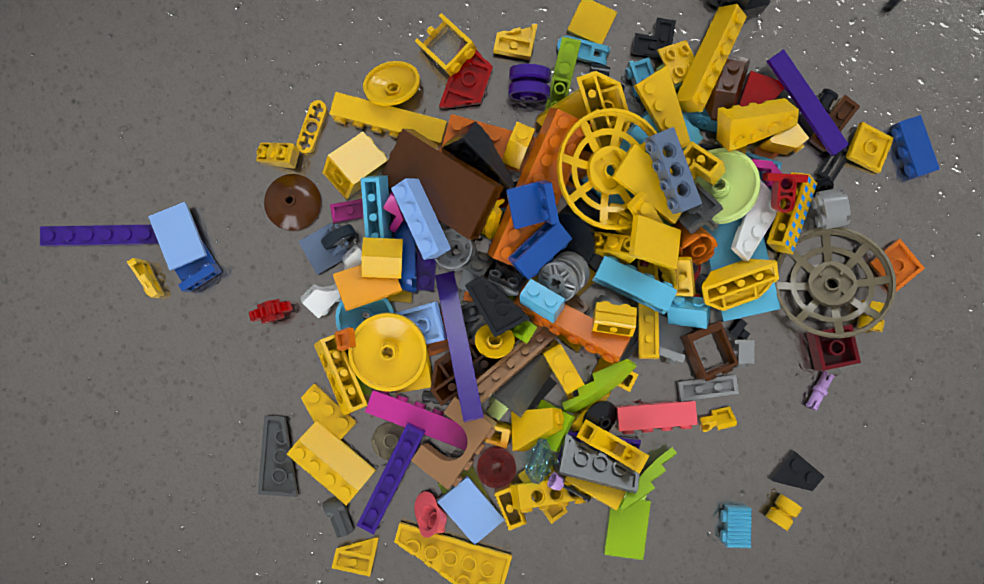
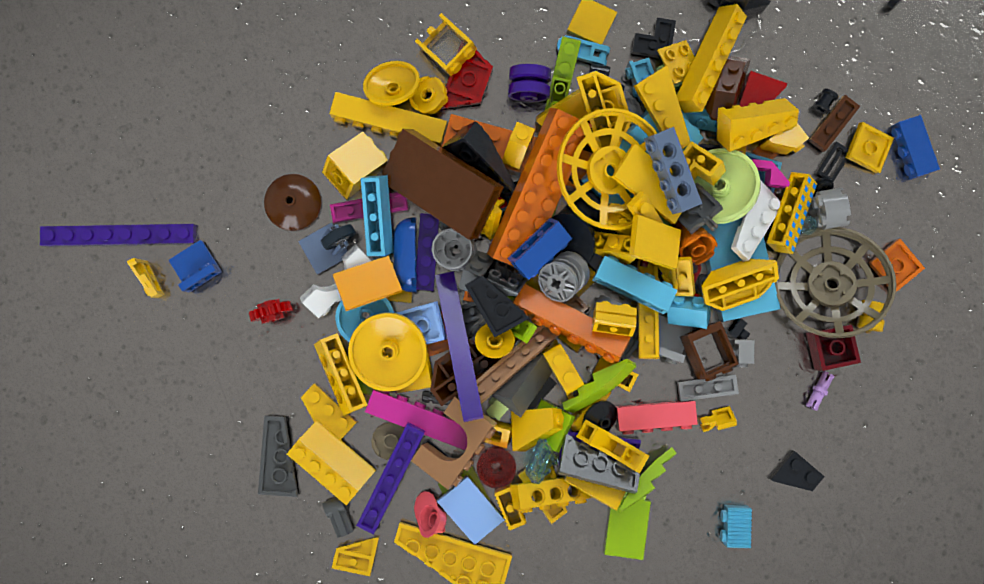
(177, 236): light blue tile -> none
(278, 154): yellow slope -> none
(311, 112): yellow beam -> none
(345, 339): orange tile -> none
(381, 257): yellow slope -> none
(392, 206): dark pink slope -> none
(421, 218): light blue brick -> none
(437, 99): none -> yellow plate
(516, 43): yellow wing -> none
(532, 204): blue bracket -> none
(542, 300): medium azure brick -> none
(556, 482): lavender hinge -> none
(784, 512): yellow wheel -> none
(788, 193): red tile -> none
(807, 102): dark purple tile -> none
(812, 225): none -> clear light blue plate

